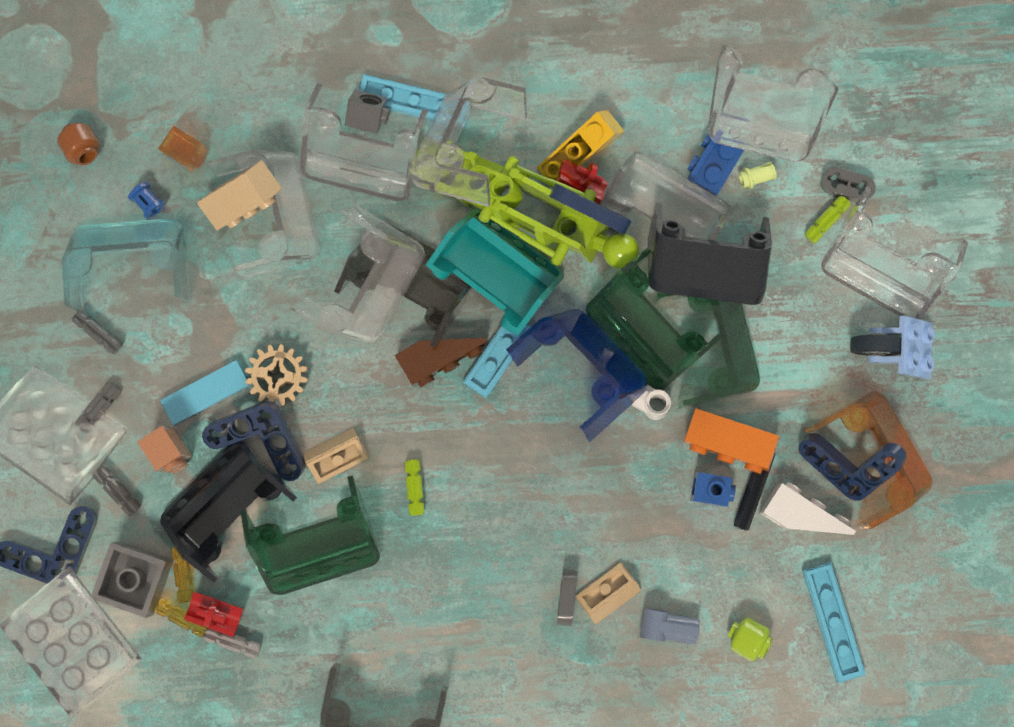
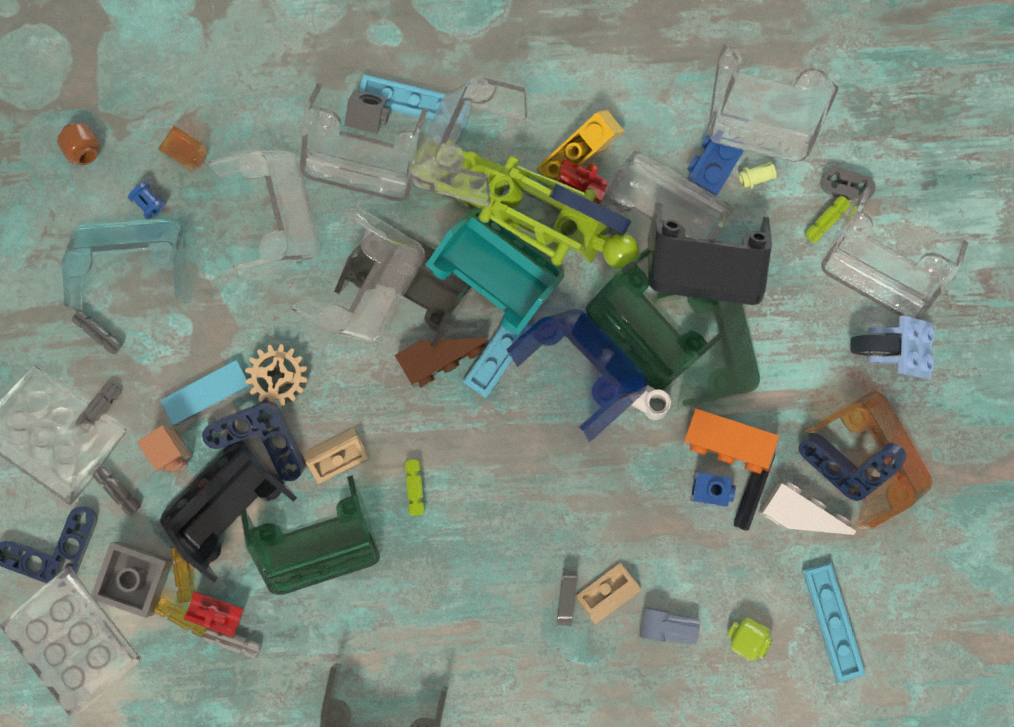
(240, 196): tan brick -> none

